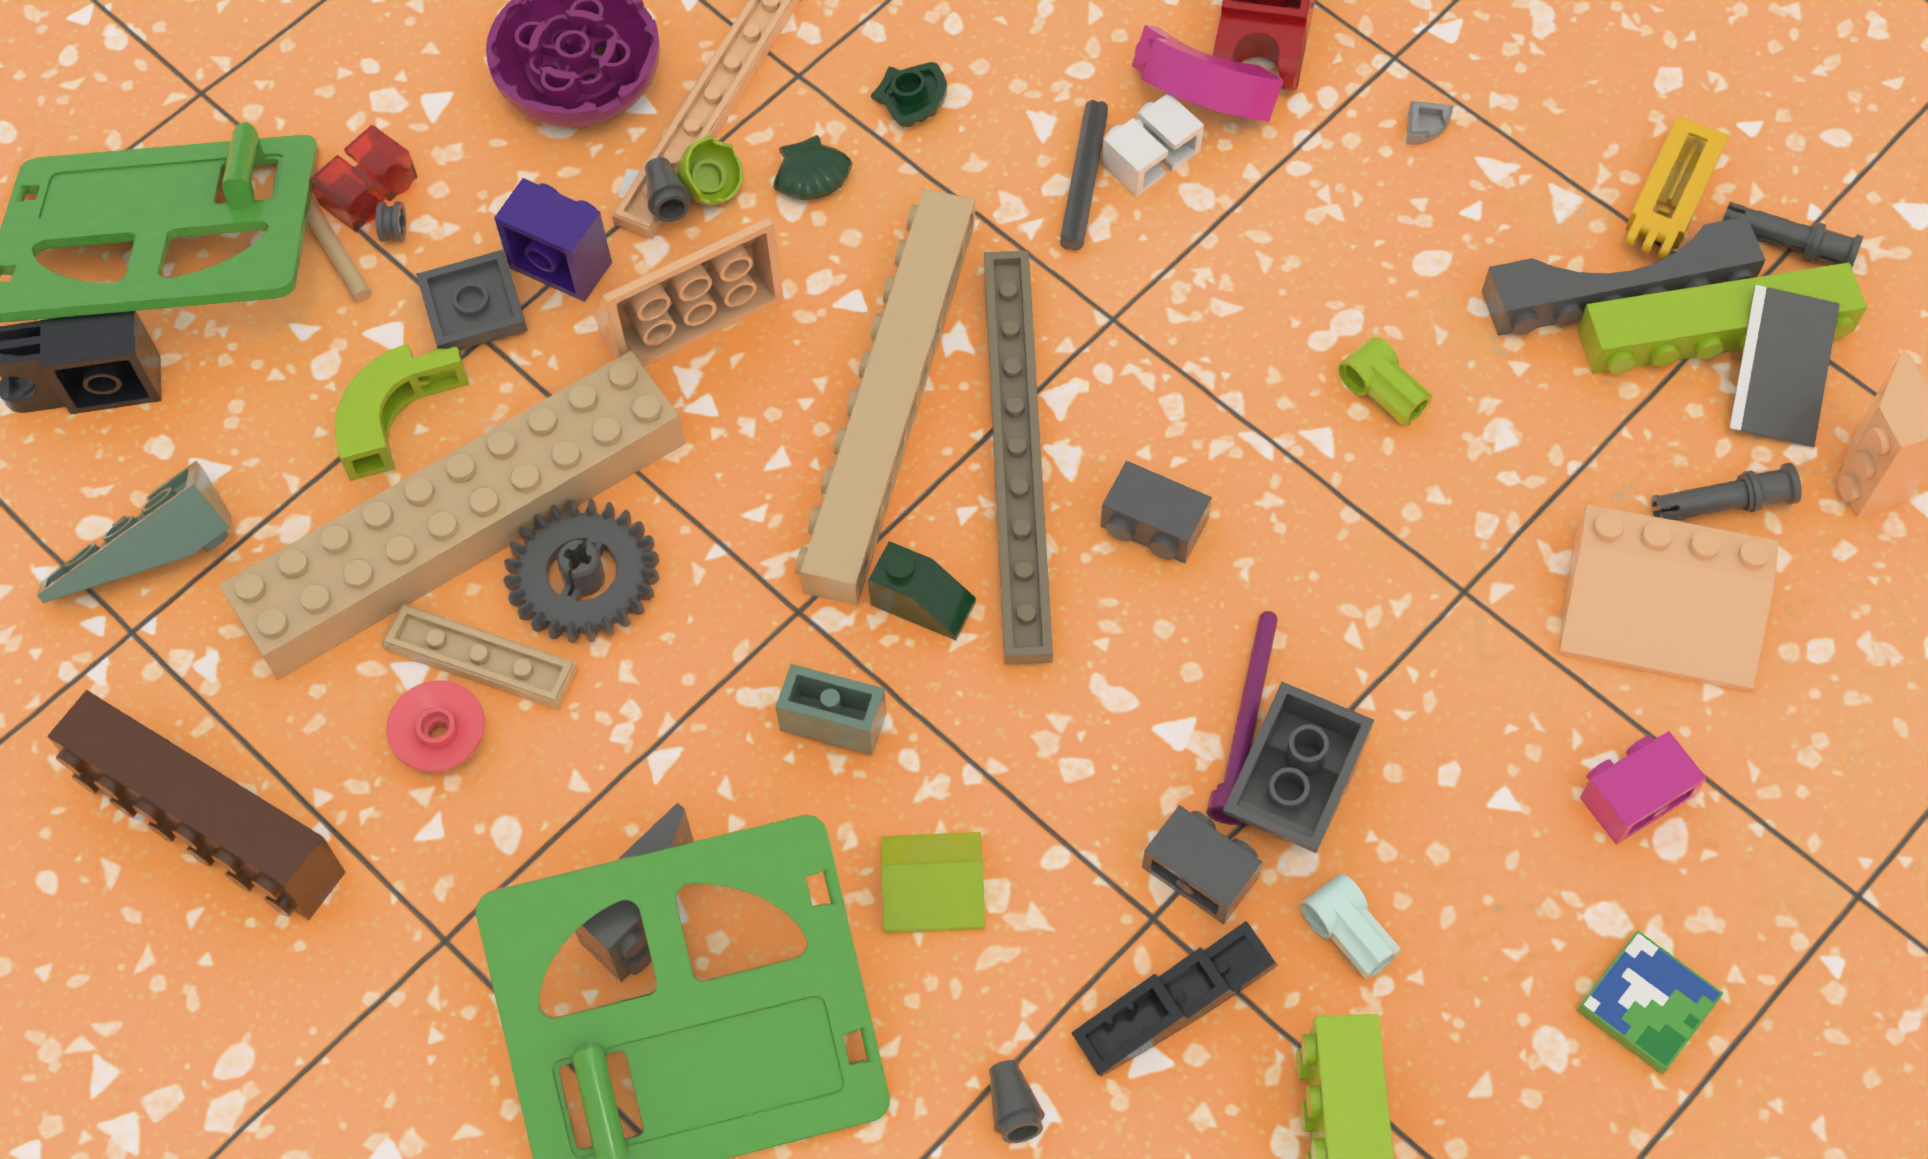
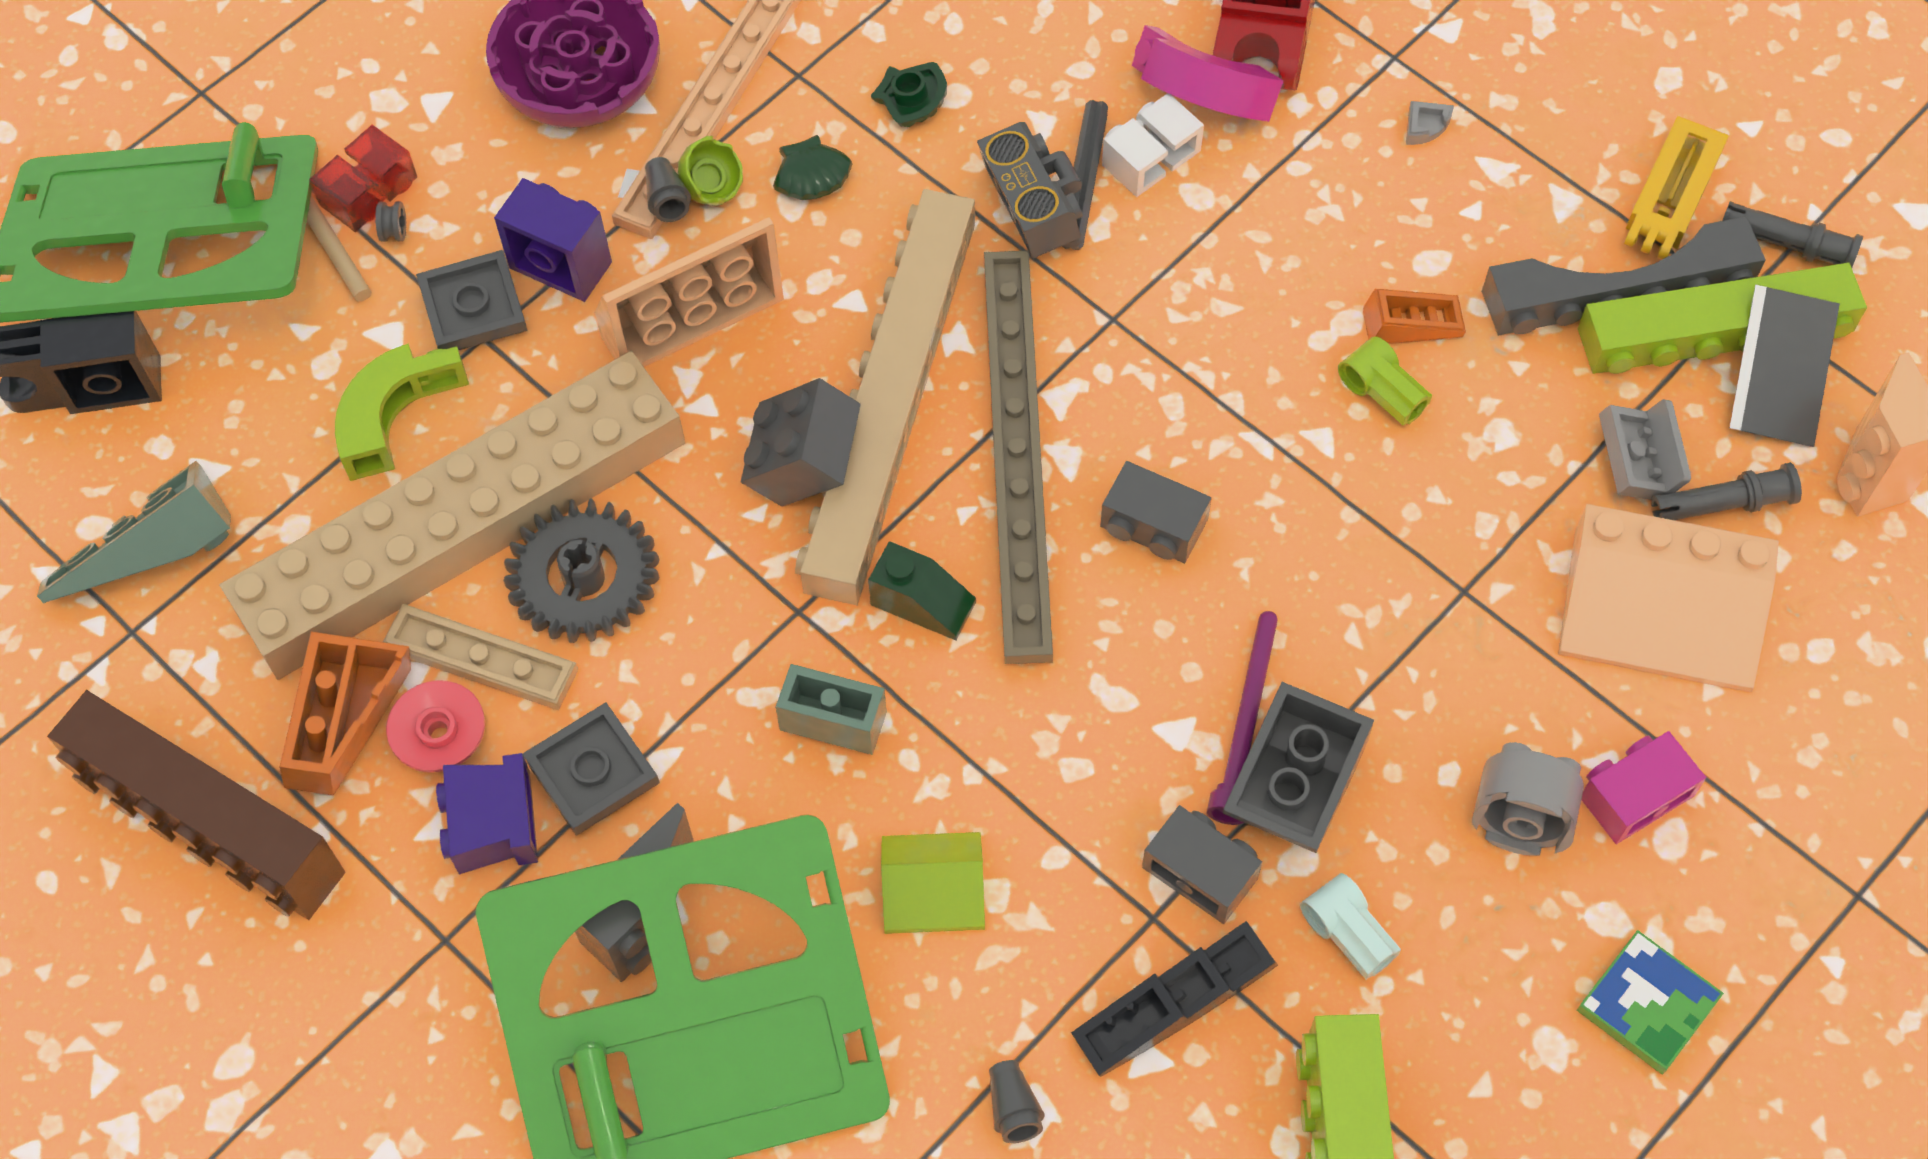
(337, 707): none -> orange wedge
(487, 814): none -> dark purple hips
(591, 768): none -> dark grey plate
(800, 442): none -> dark grey brick
(1020, 171): none -> dark grey piece
(1384, 317): none -> orange slope
(1528, 800): none -> light grey brick
(1645, 450): none -> light grey bracket

